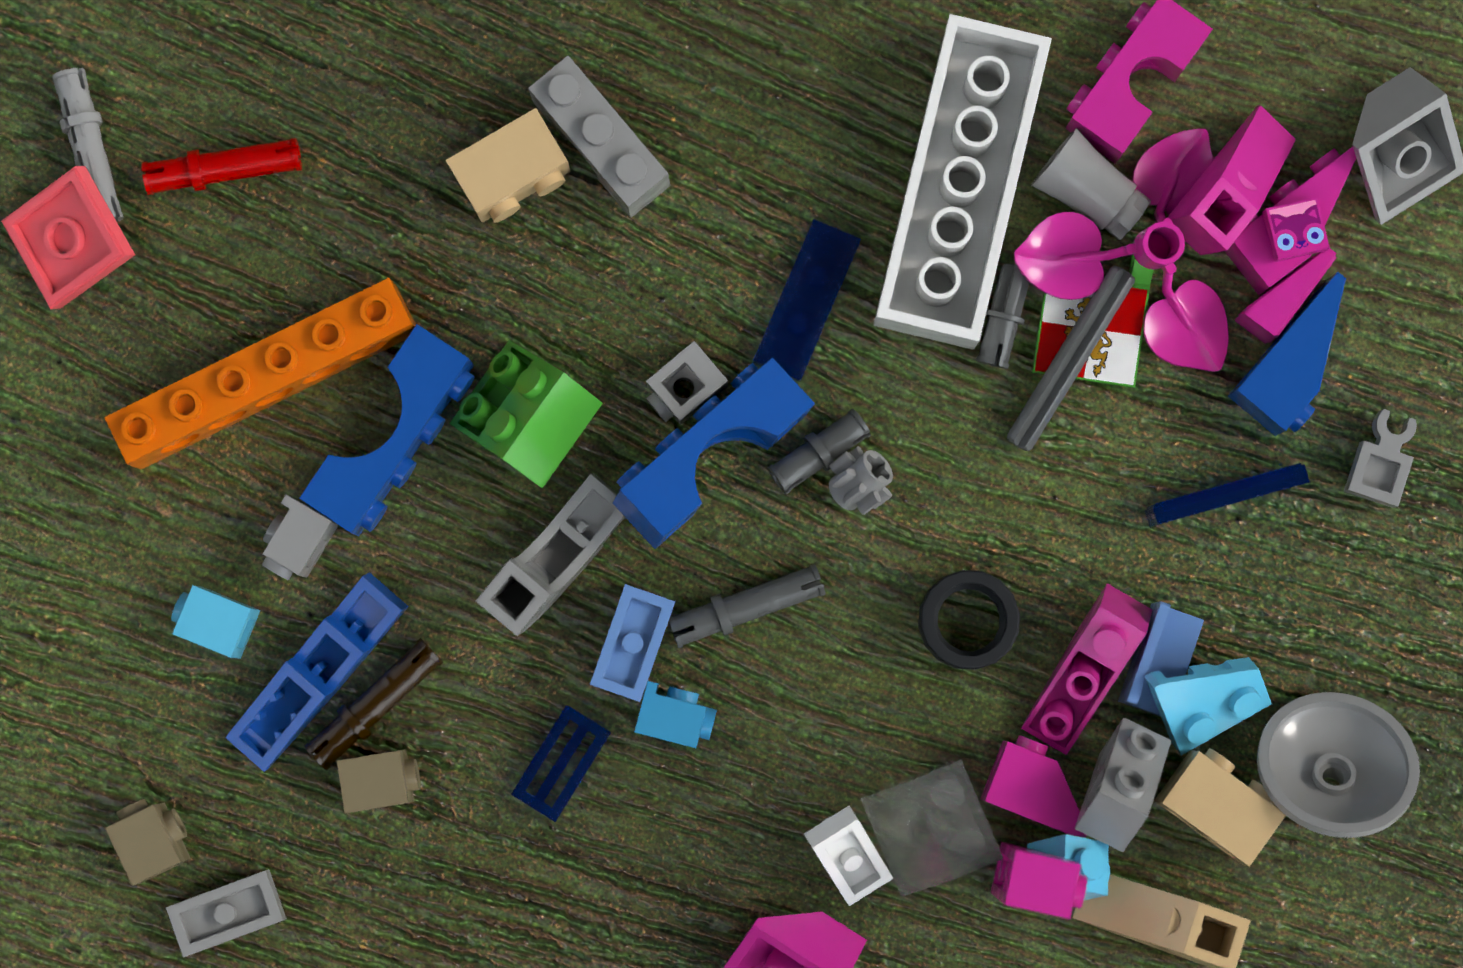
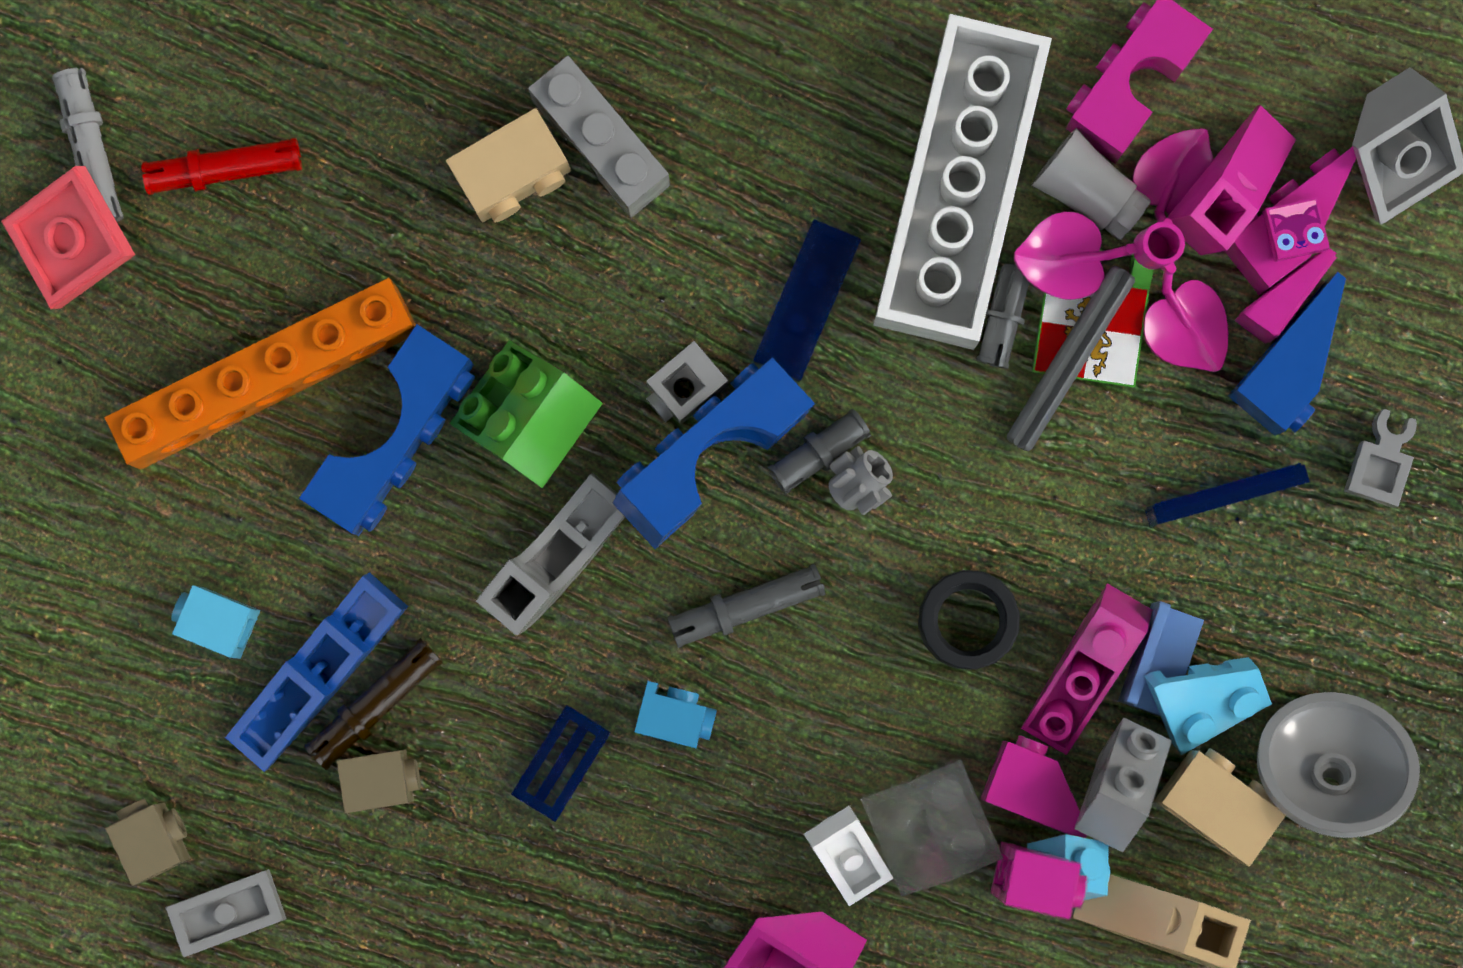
(296, 539): light grey brick -> none
(632, 643): medium blue panel -> none

